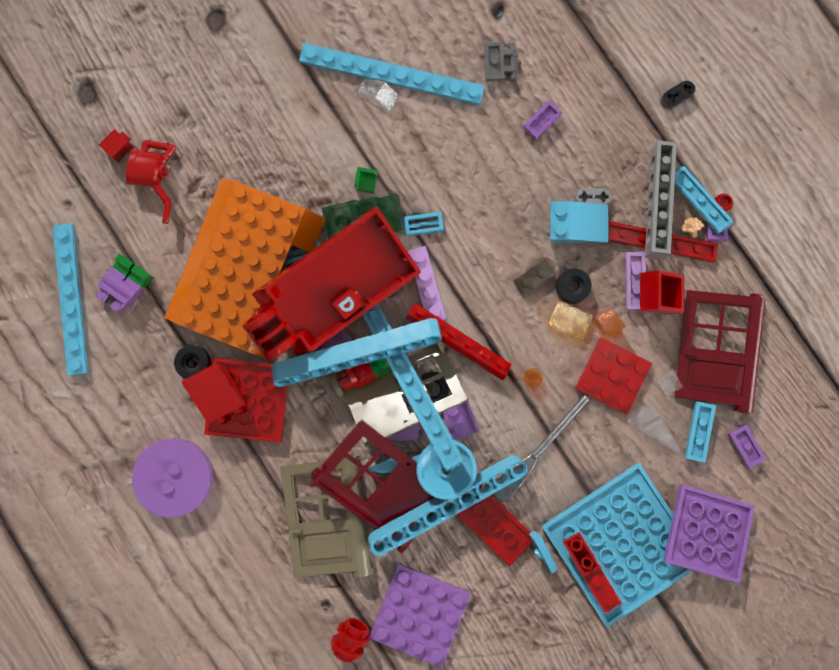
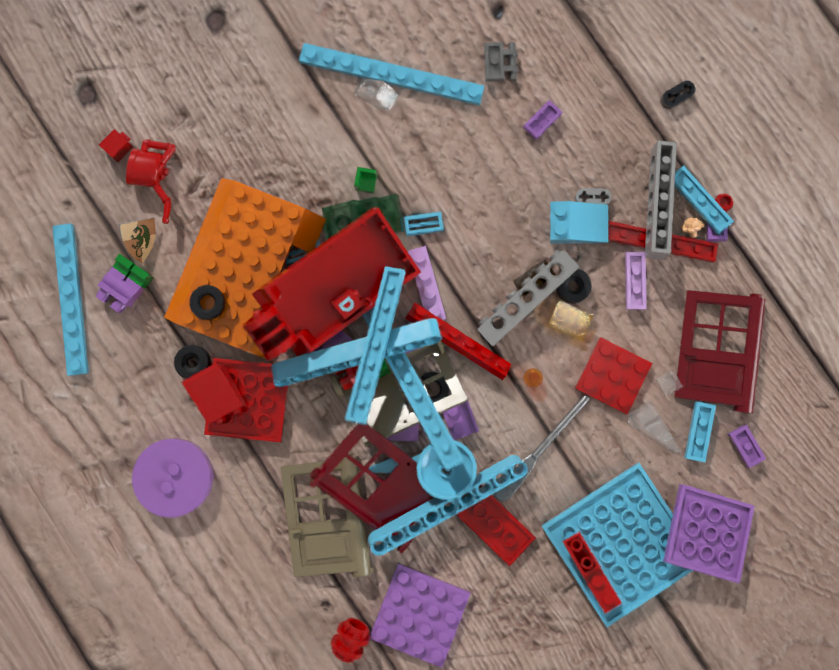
(138, 237): none -> shield
(198, 294): none -> black tyre
(375, 345): none -> medium azure plate
(542, 552): medium azure plate -> none
(568, 267): none -> light grey brick
(610, 323): clear orange brick -> none
(661, 292): red piece -> none

